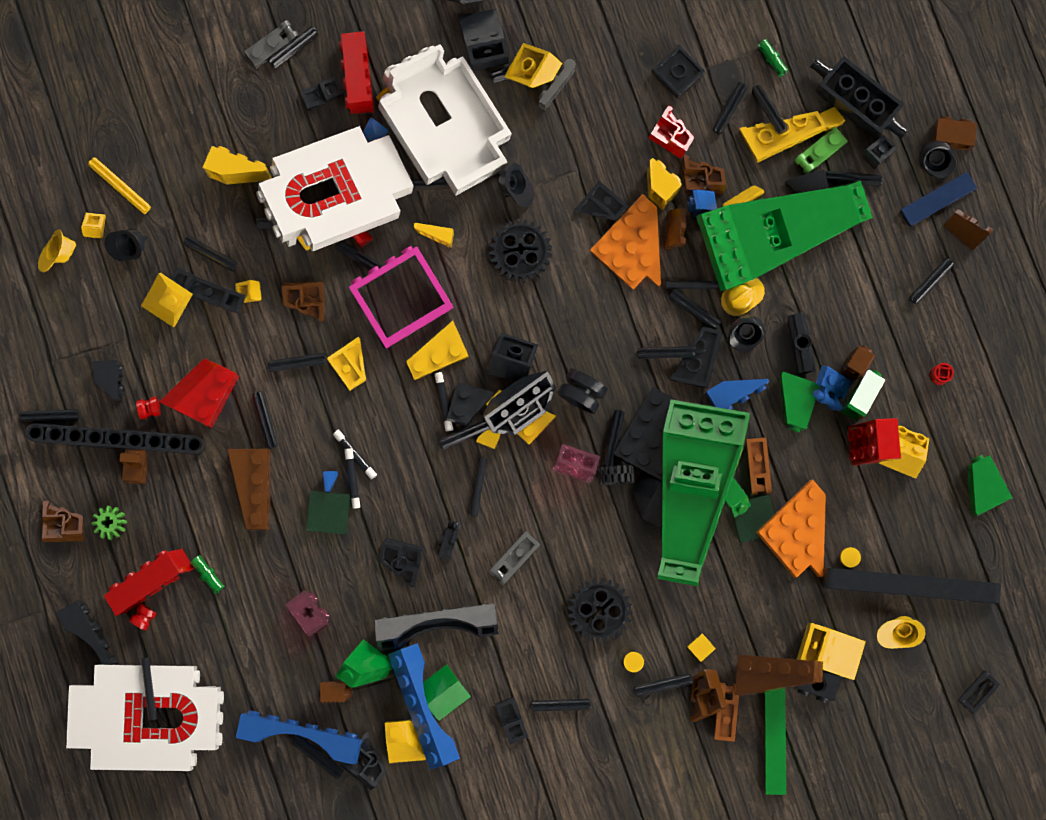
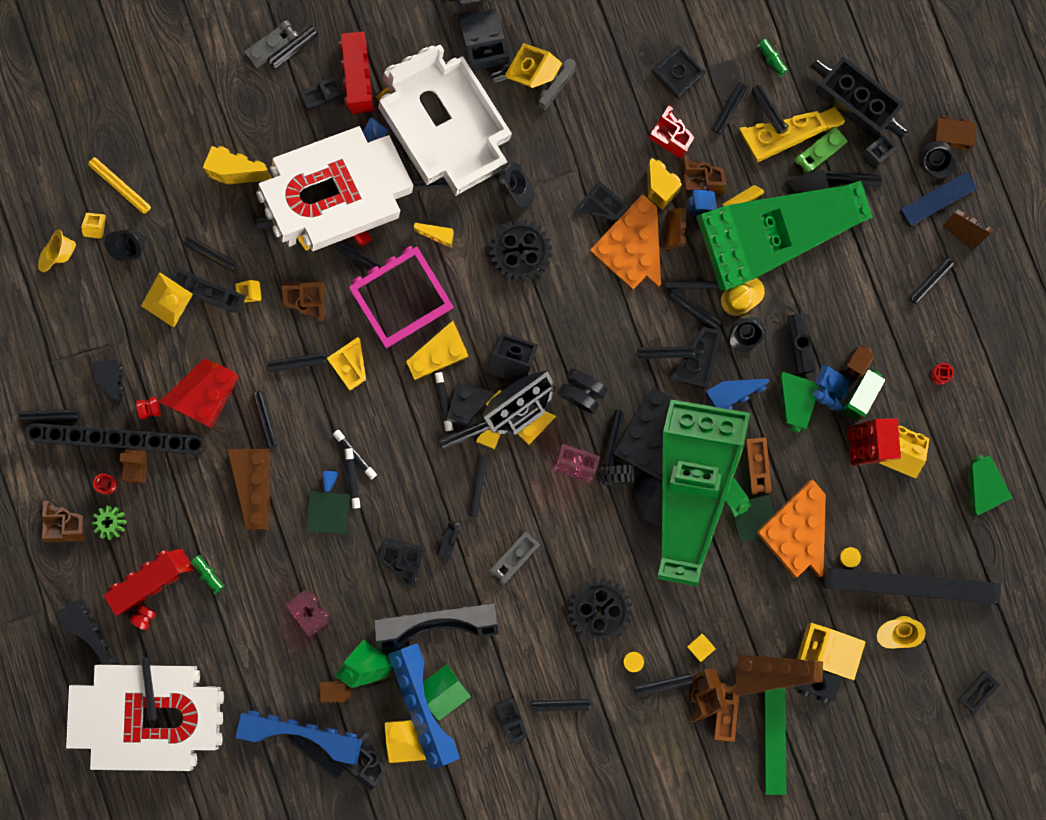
(101, 484): none -> red wheel

